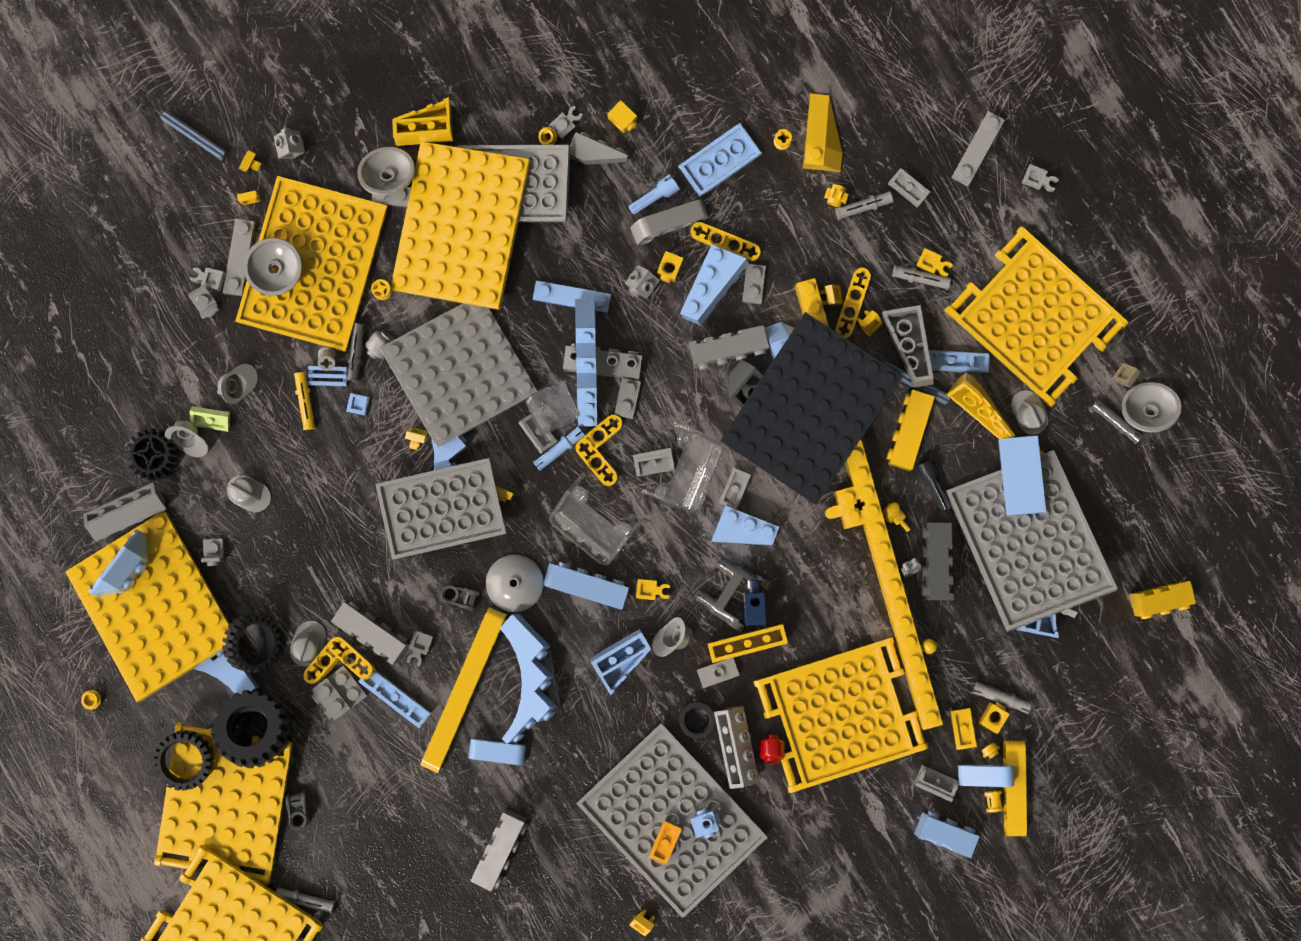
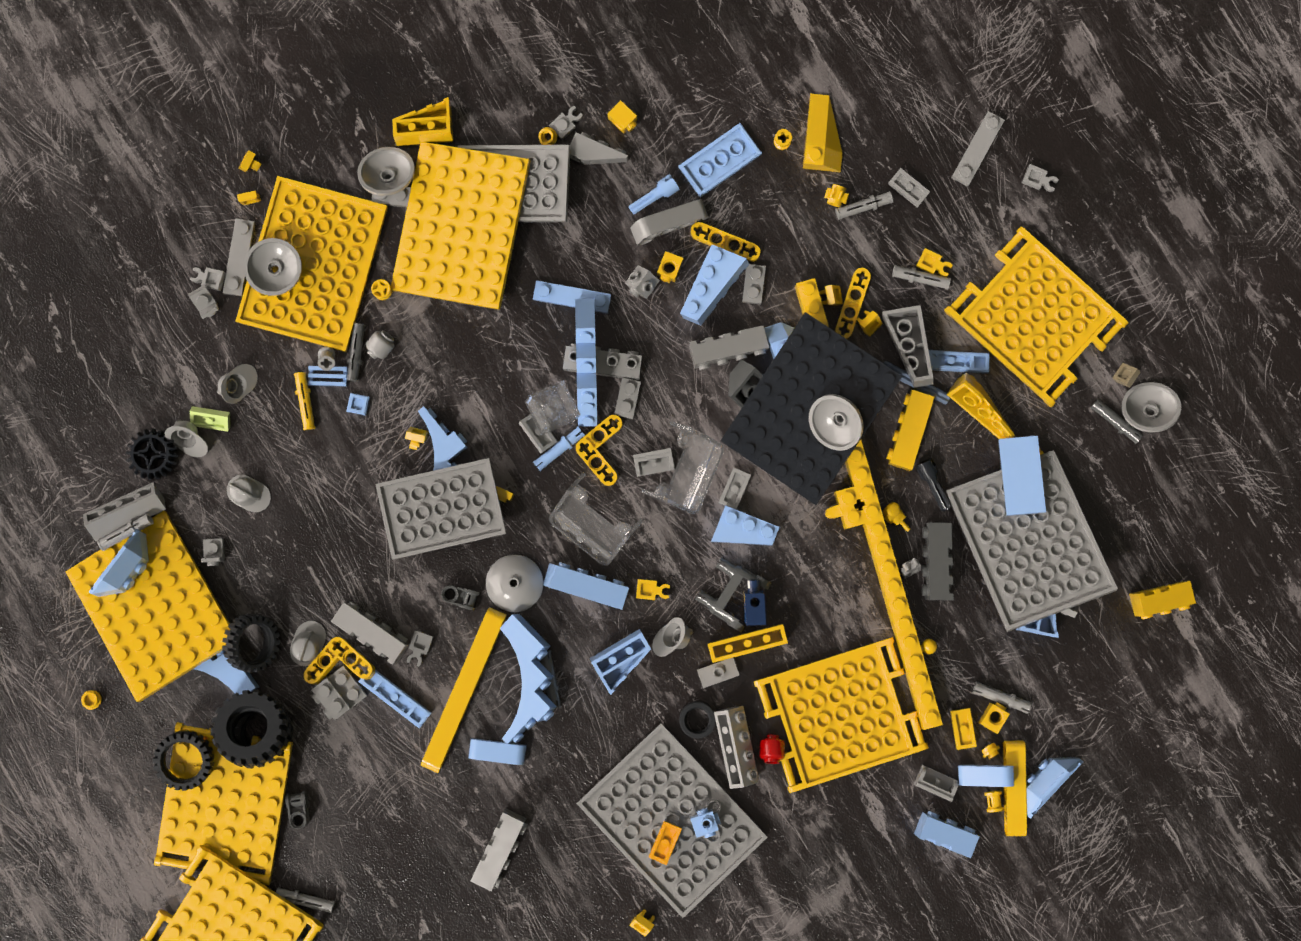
(125, 532): none -> light grey pin
(193, 135): sand blue axle -> none
(289, 144): light grey brick -> none
(458, 371): light grey plate -> none
(830, 427): none -> light grey dish
(1029, 412): light grey piece -> none
(1047, 781): none -> light blue wedge

